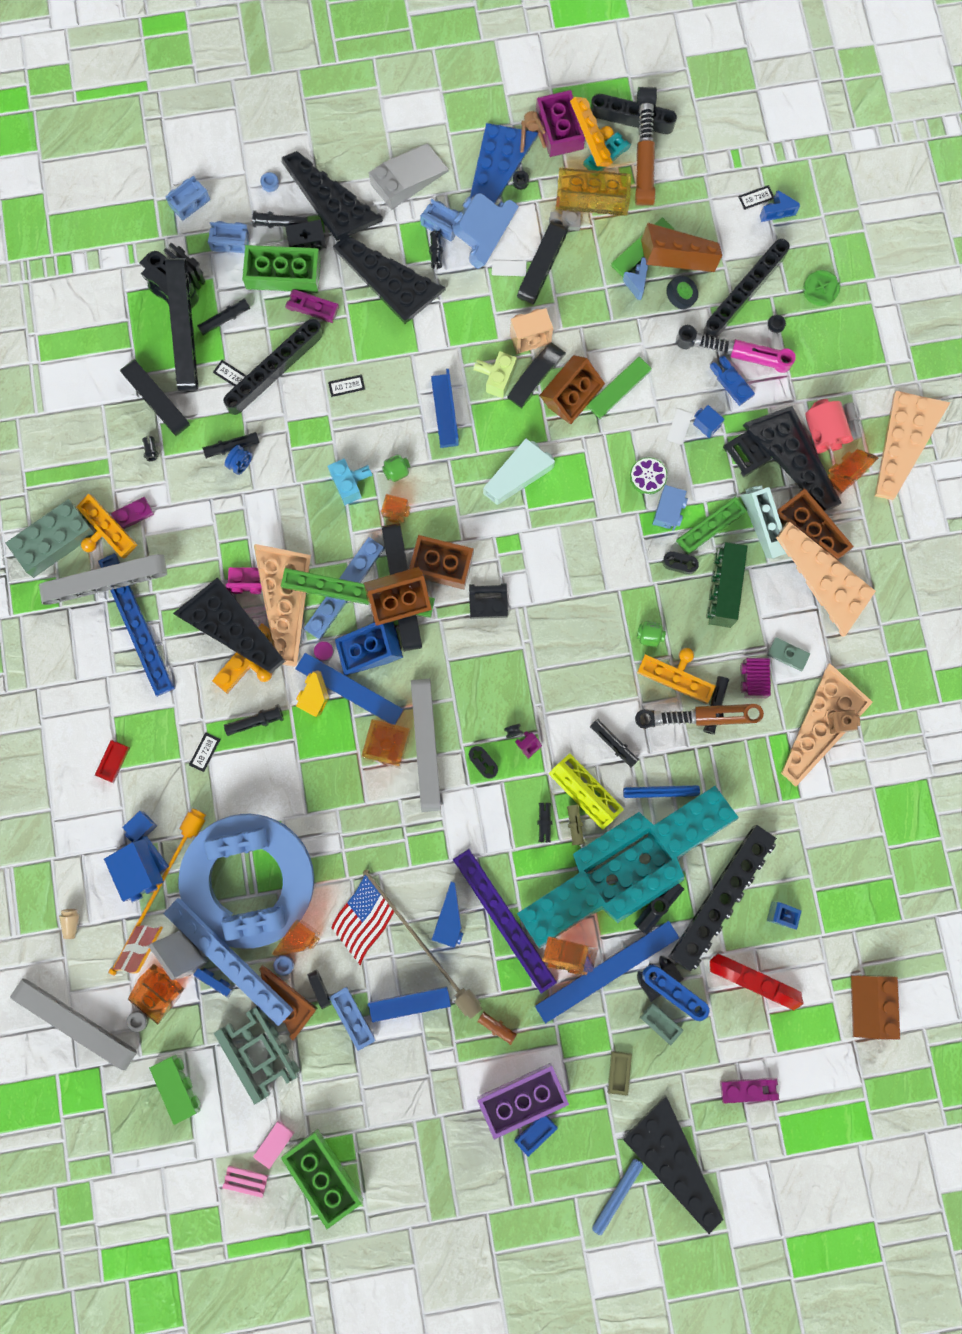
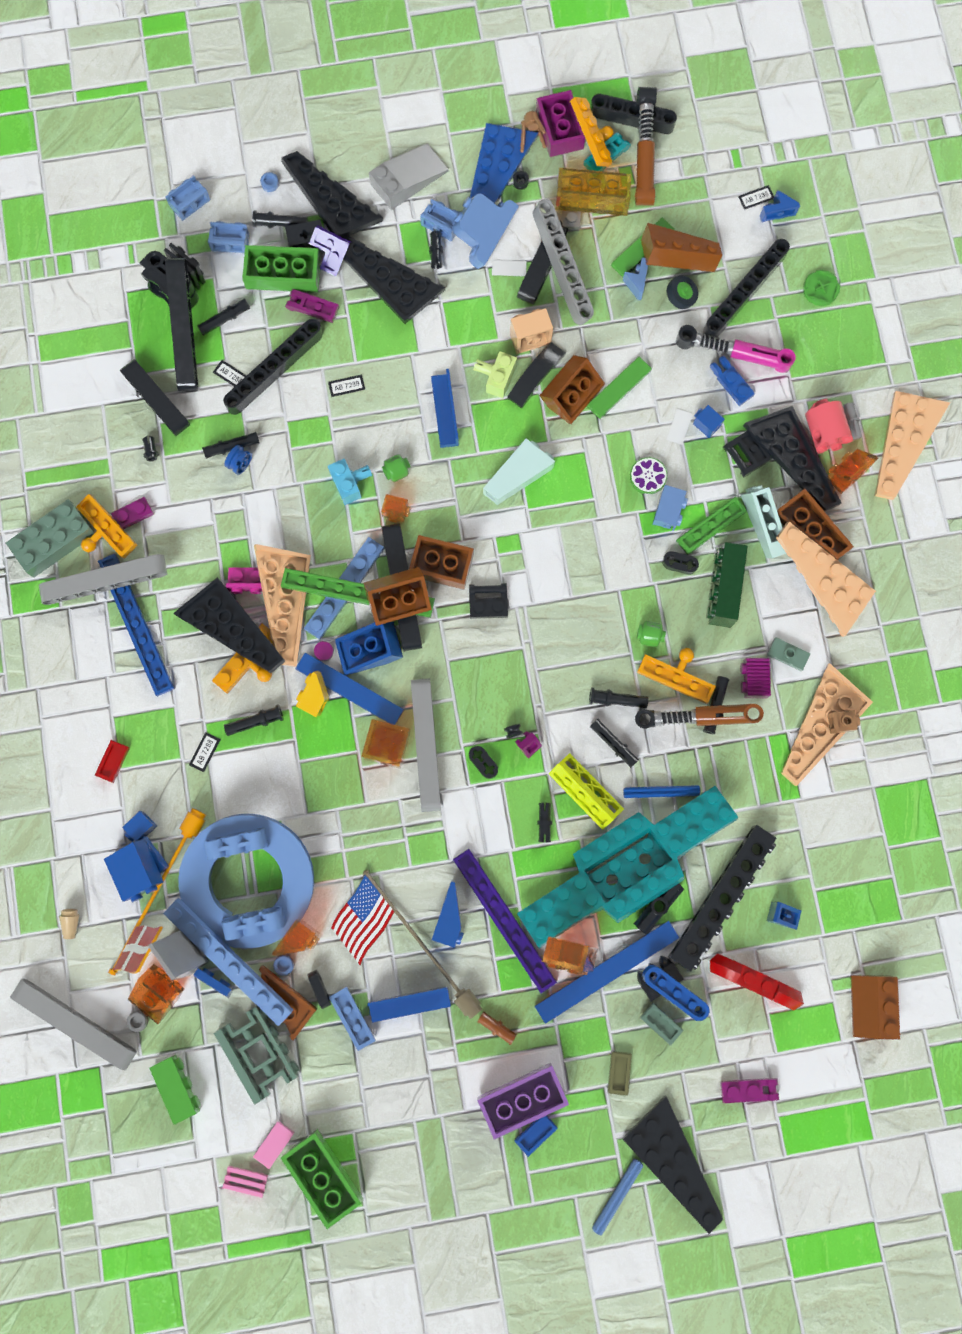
(333, 246): none -> plate
(563, 253): none -> light grey beam
(575, 825): olive pin -> none
(608, 697): none -> black pin
(776, 323): black plate -> none

